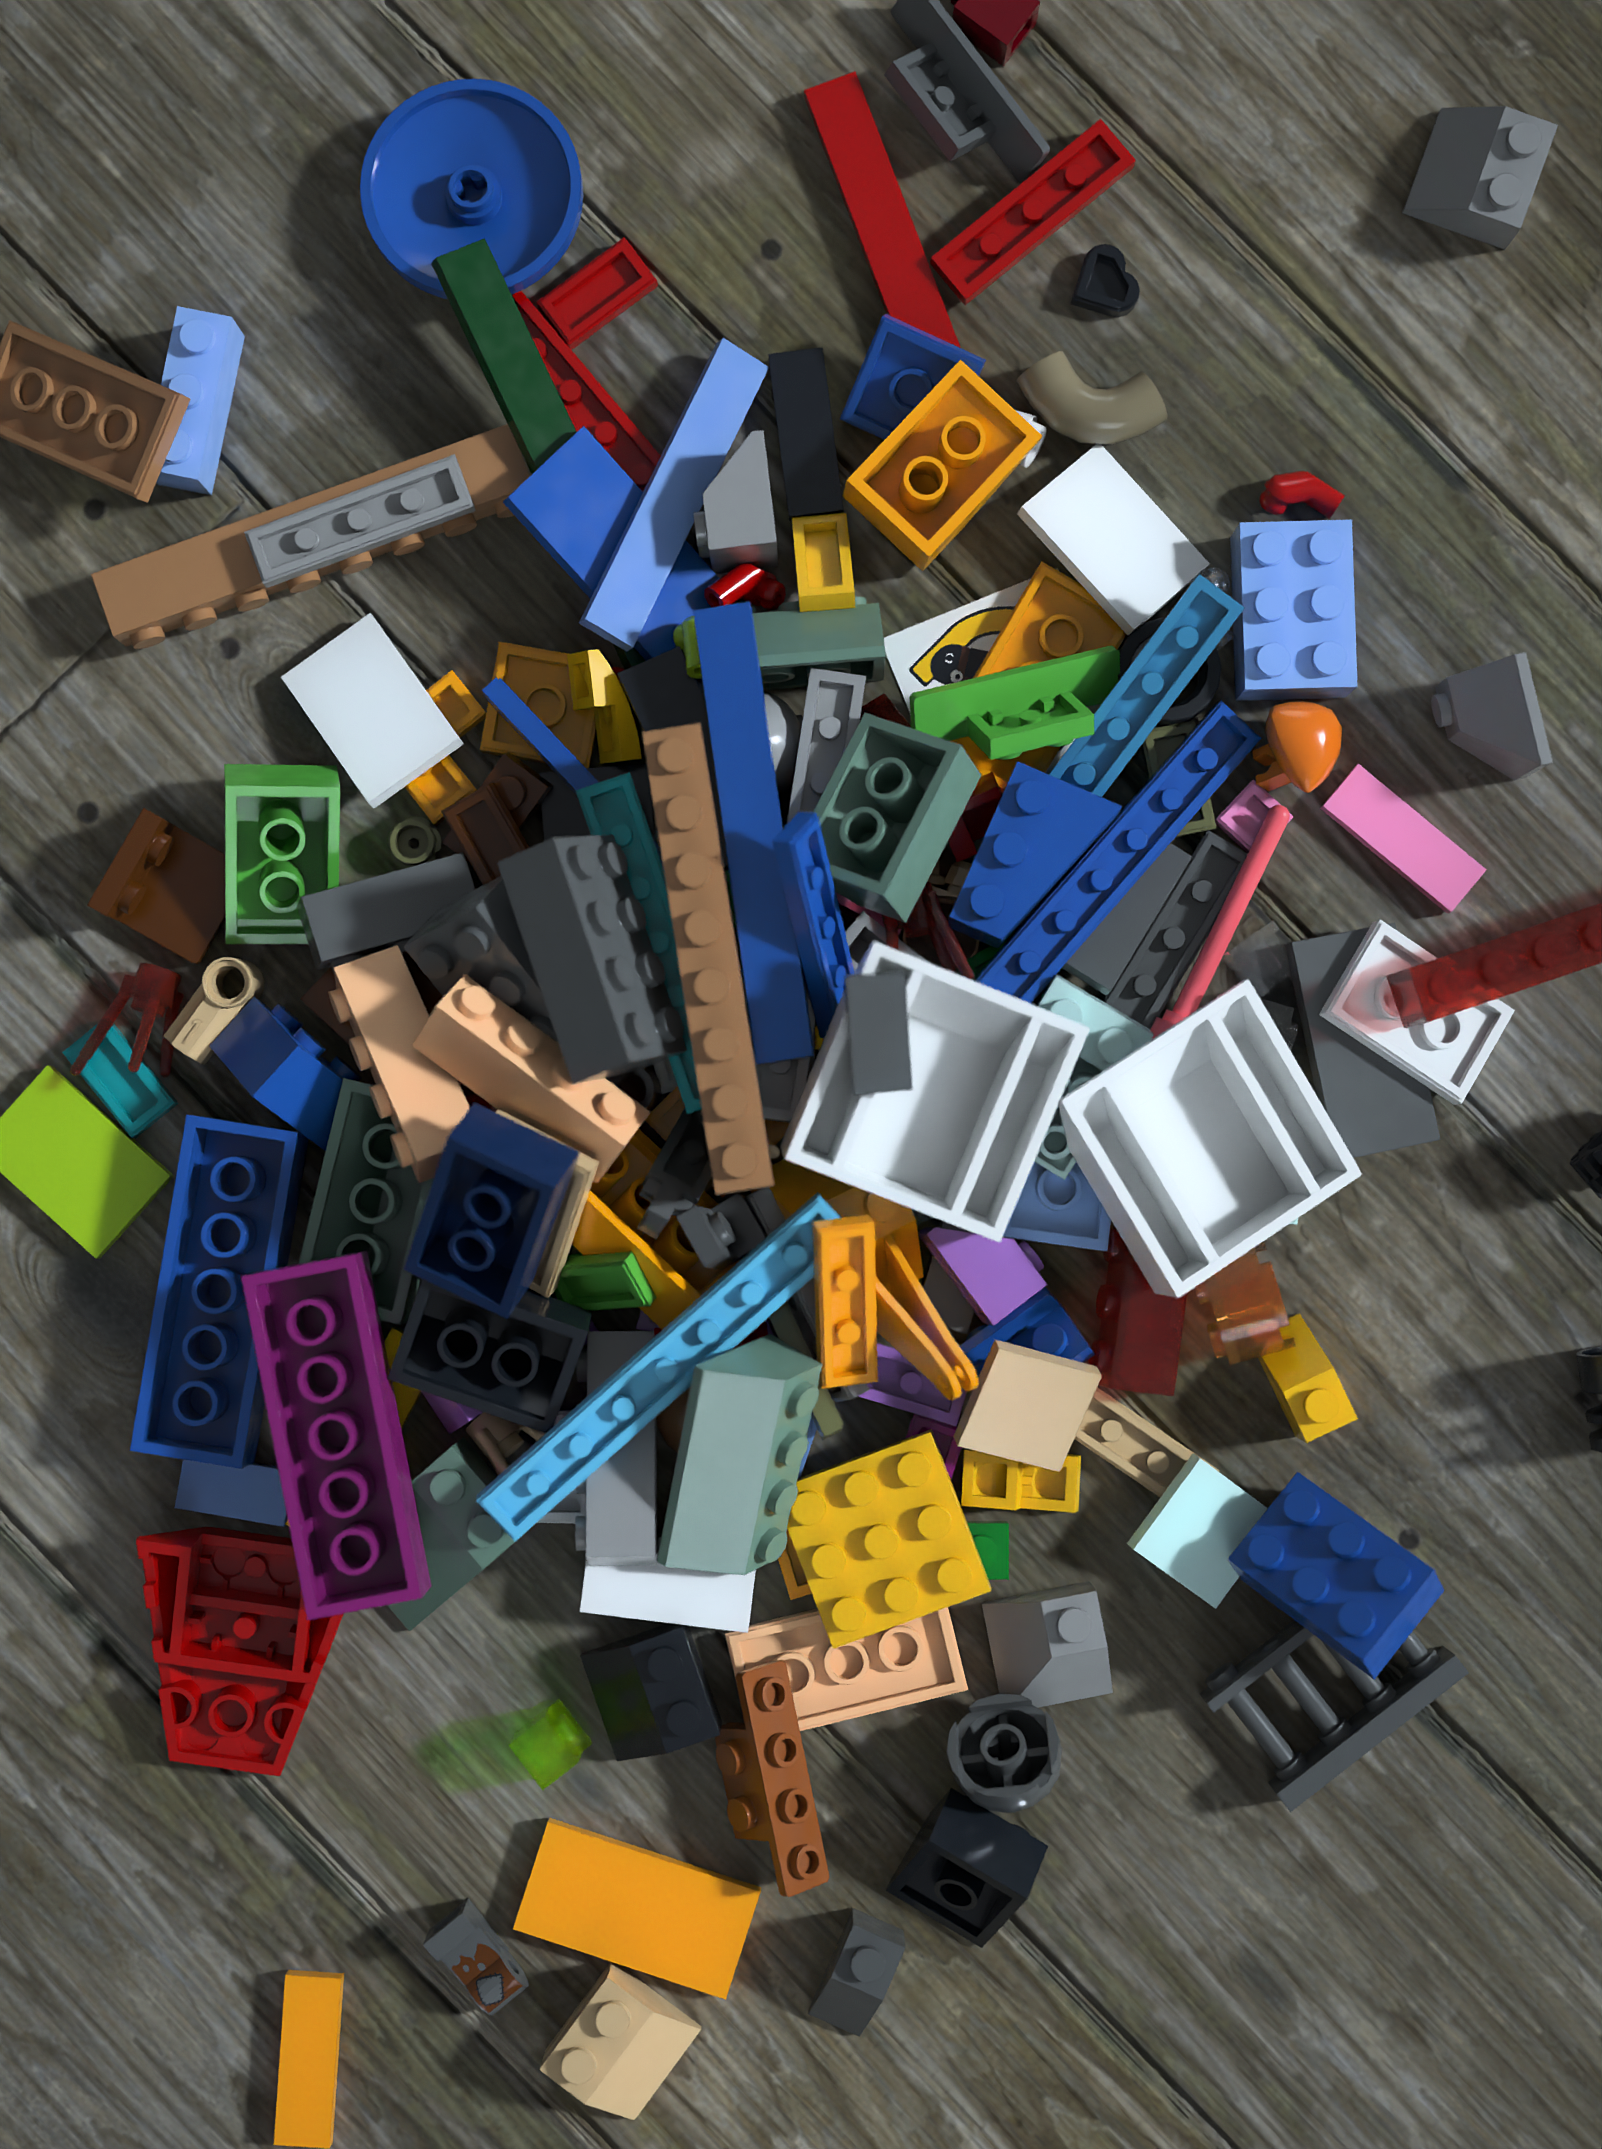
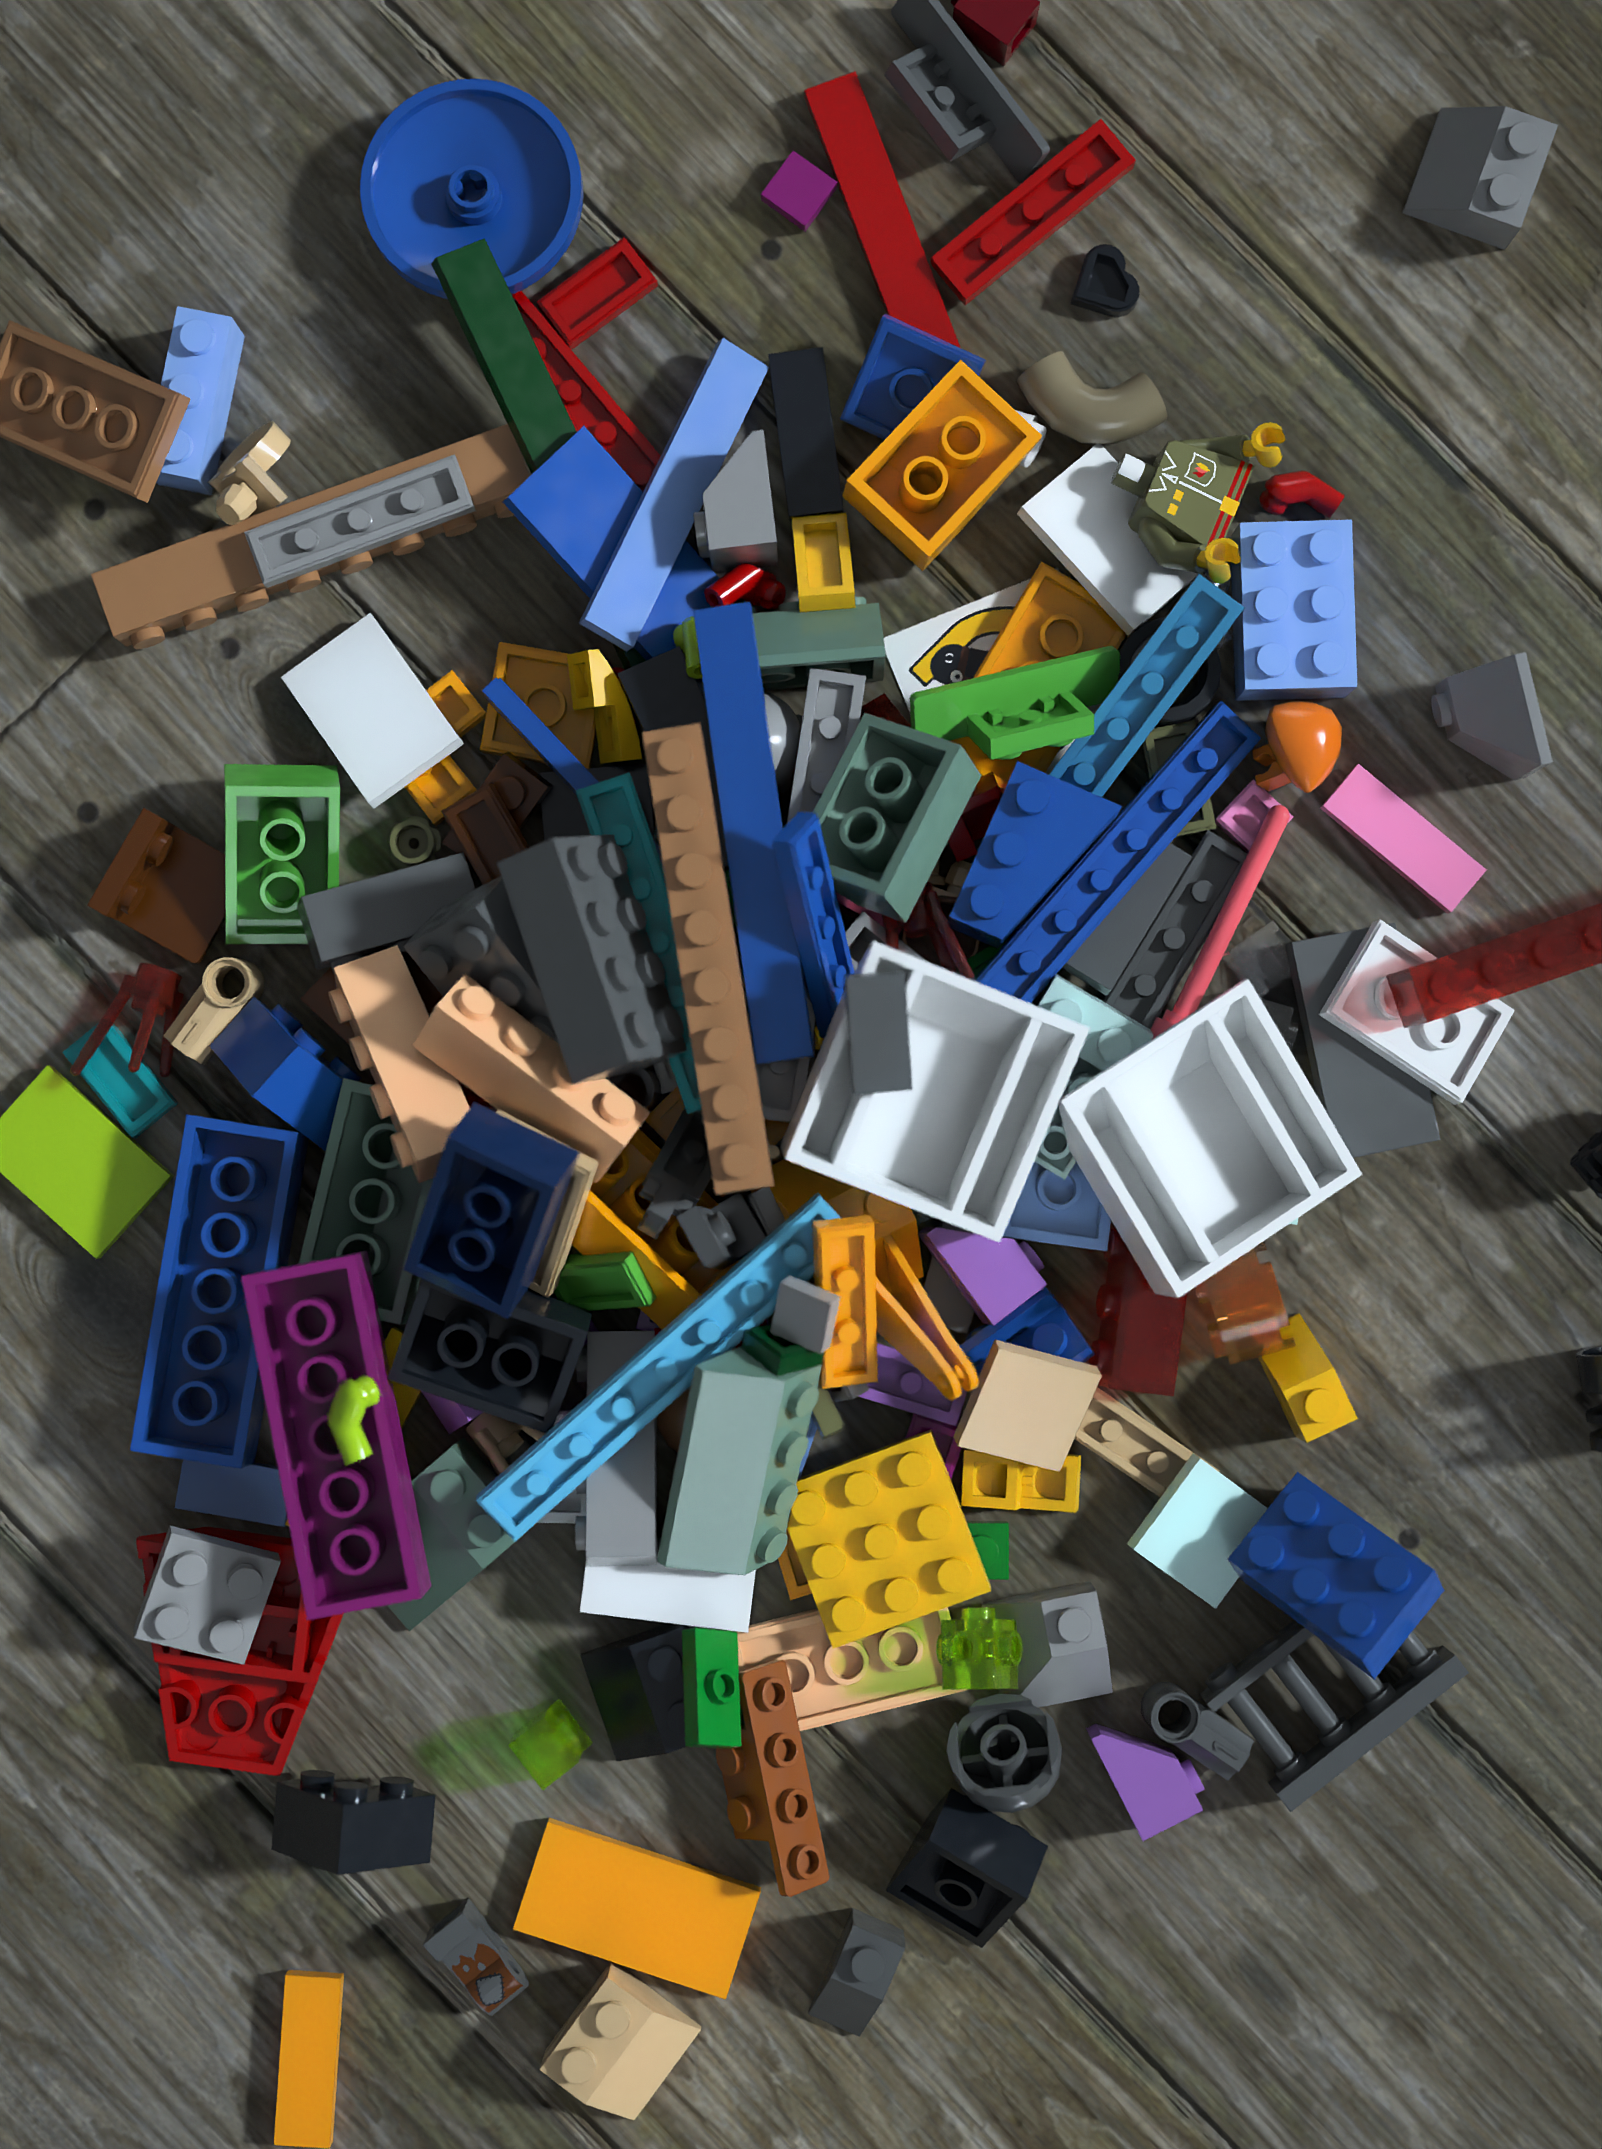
(206, 1595): none -> light grey plate
(243, 478): none -> tan piece
(346, 1414): none -> lime arm
(353, 1825): none -> black brick
(711, 1688): none -> green plate
(777, 1353): none -> dark green tile
(799, 191): none -> magenta tile
(805, 1314): none -> light grey tile
(979, 1651): none -> clear neon green brick
(1148, 1779): none -> medium lavender slope
(1193, 497): none -> olive torso
(1197, 1730): none -> dark grey piece

